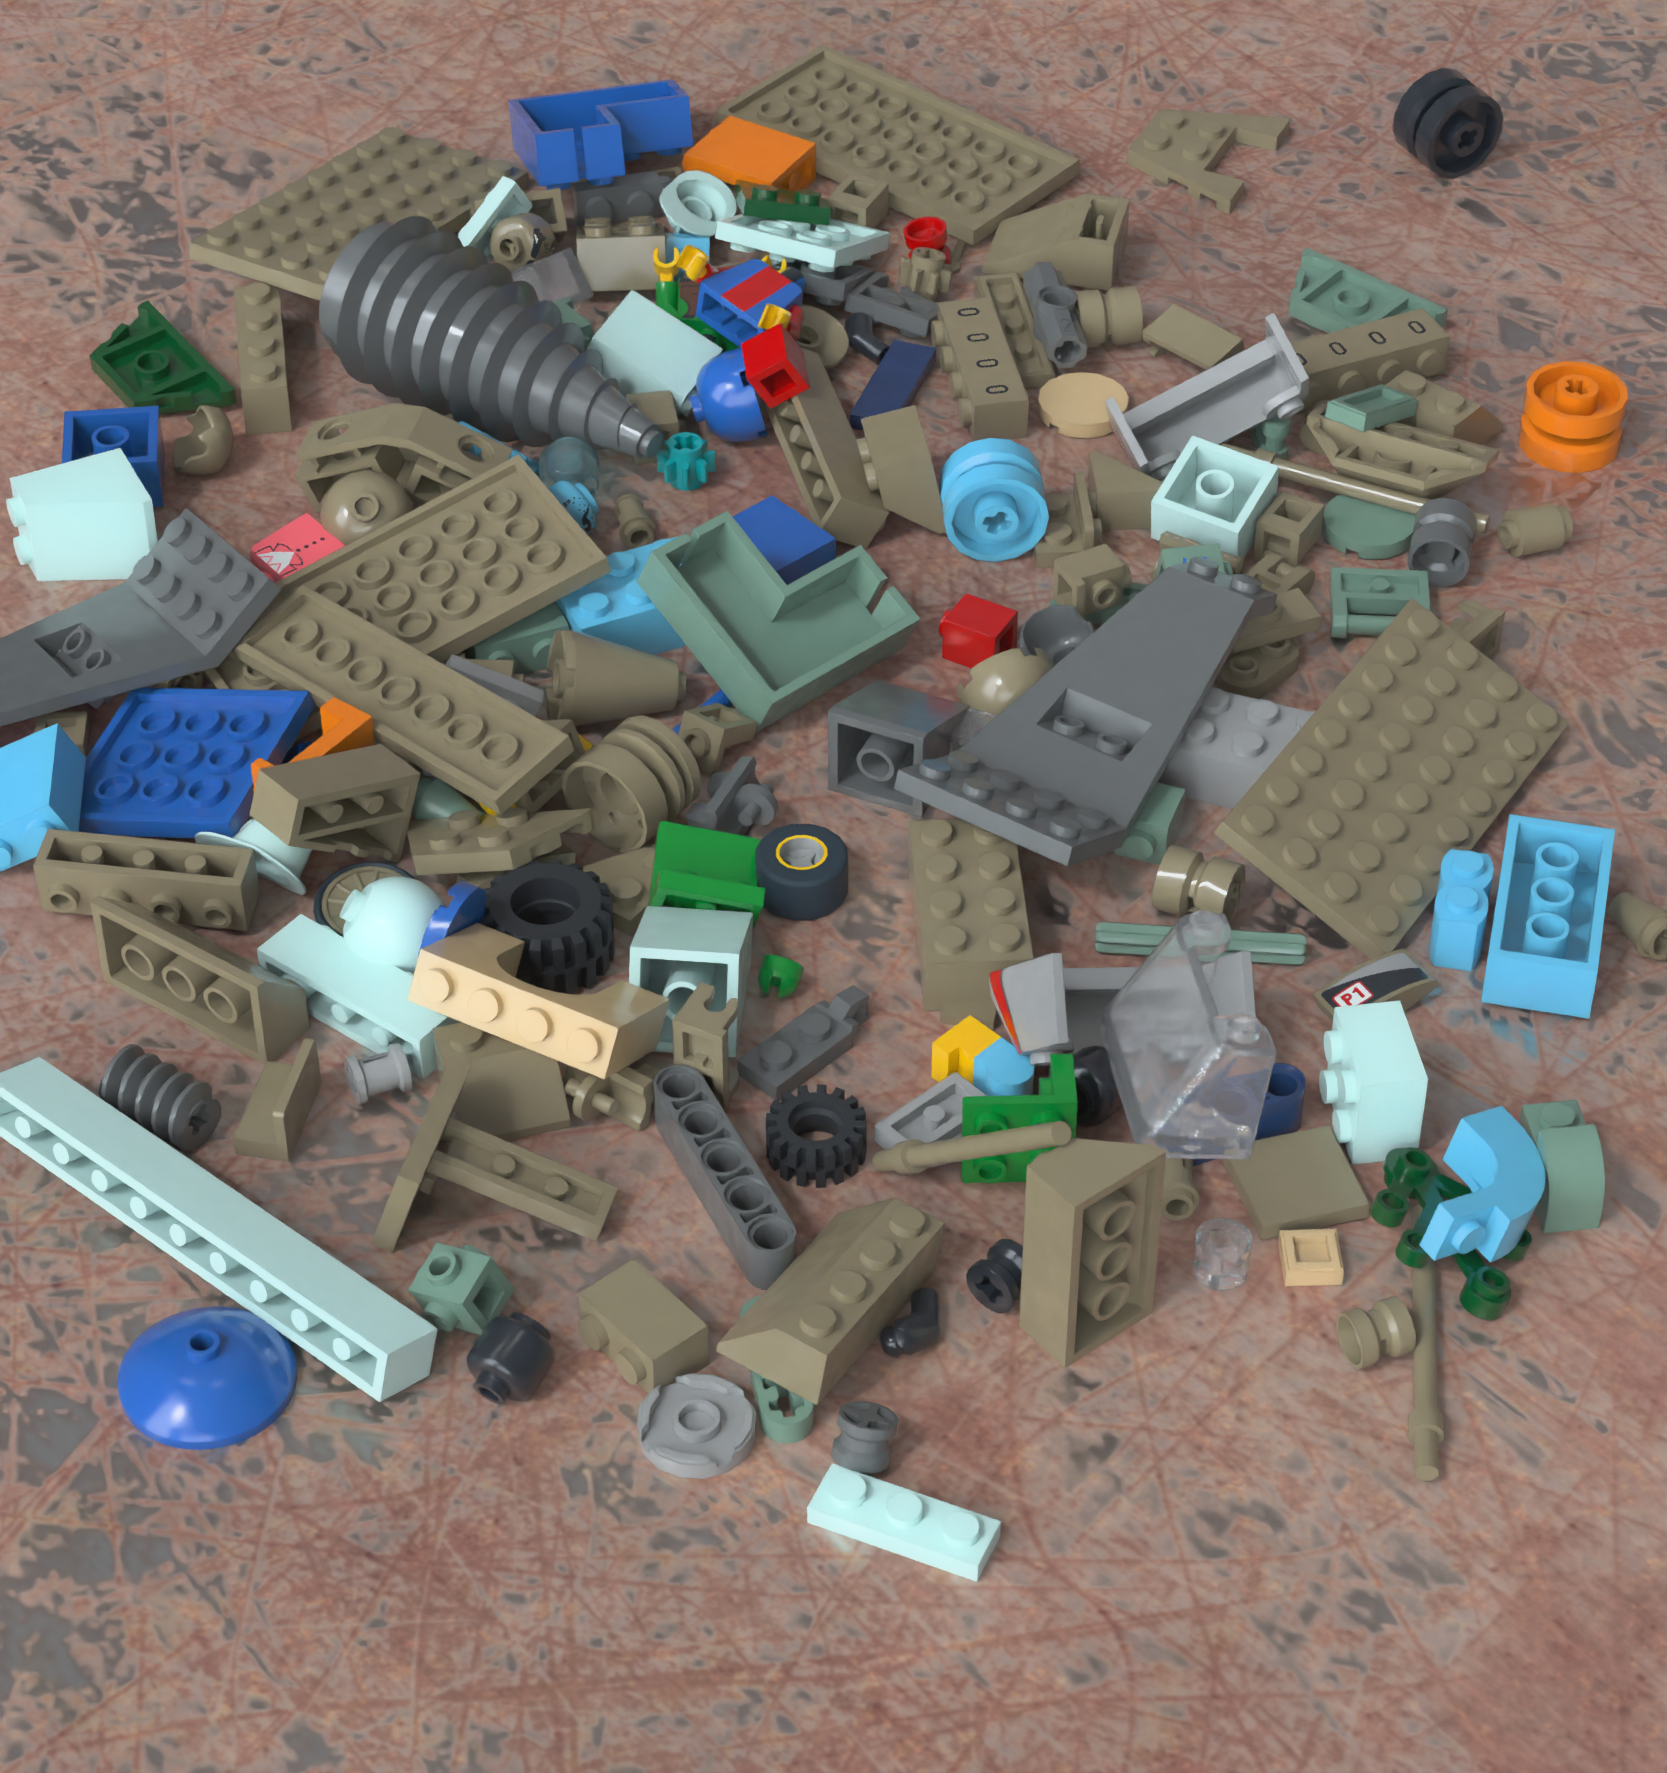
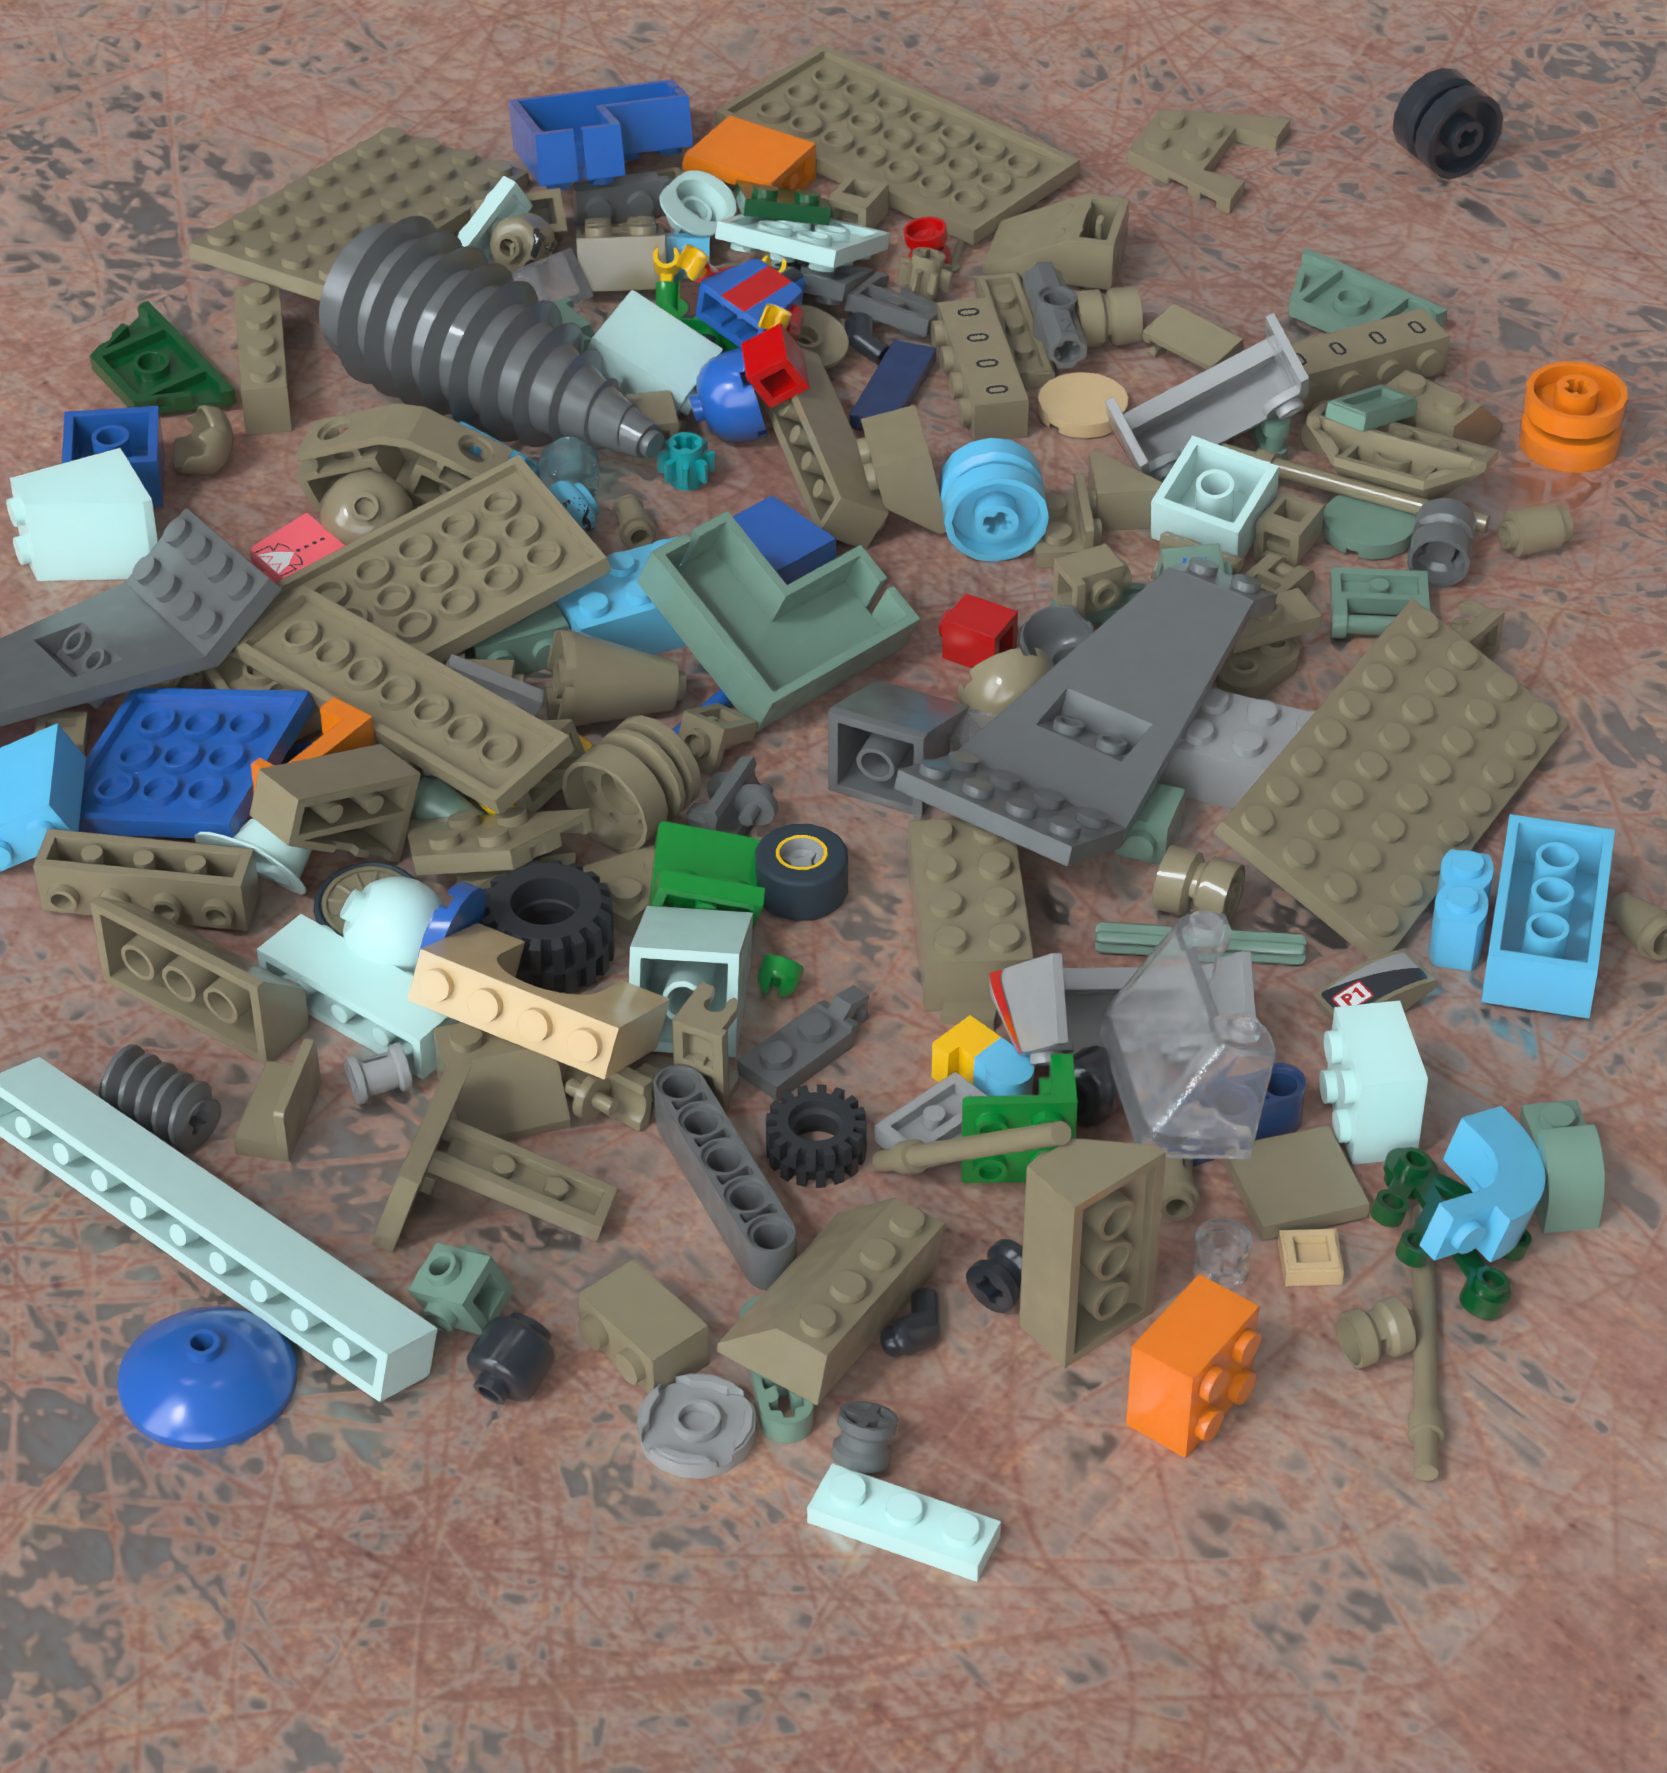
(1193, 1366): none -> orange brick

